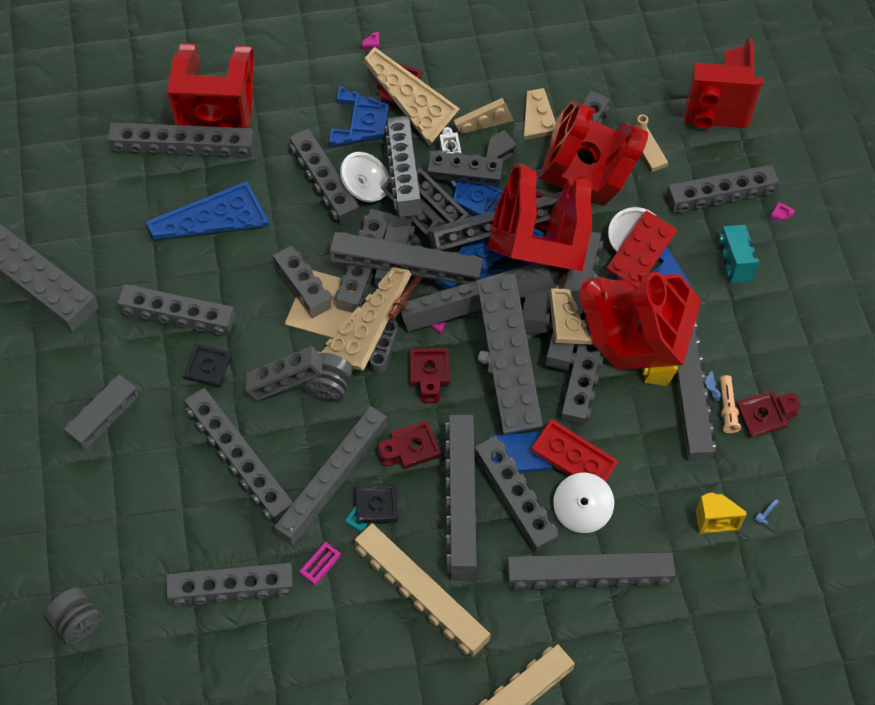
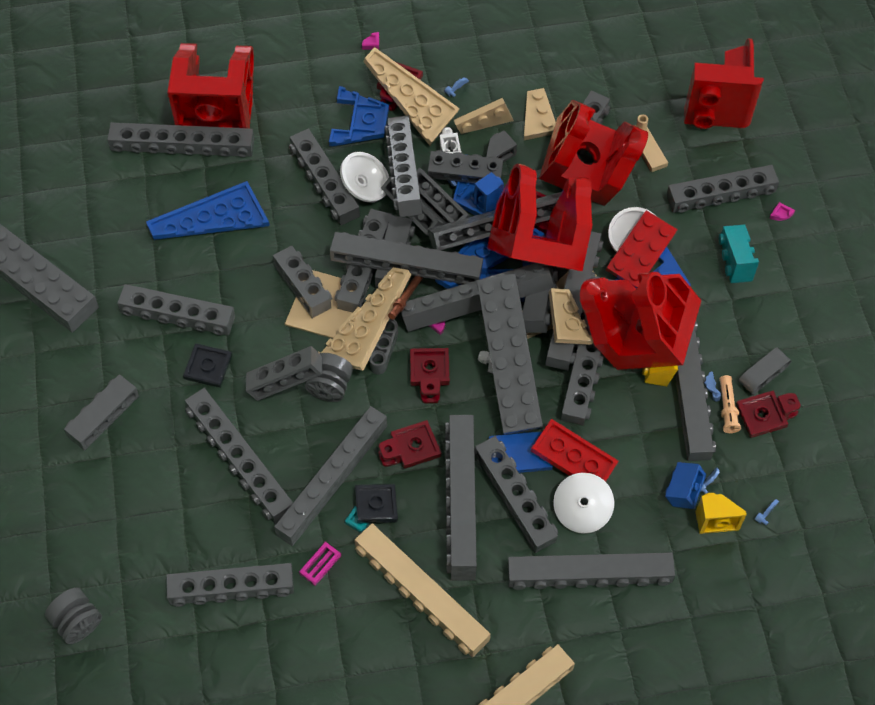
(450, 91): none -> medium blue piece
(488, 192): none -> blue brick
(685, 485): none -> blue brick
(712, 476): none -> medium blue piece
(764, 371): none -> dark grey beam

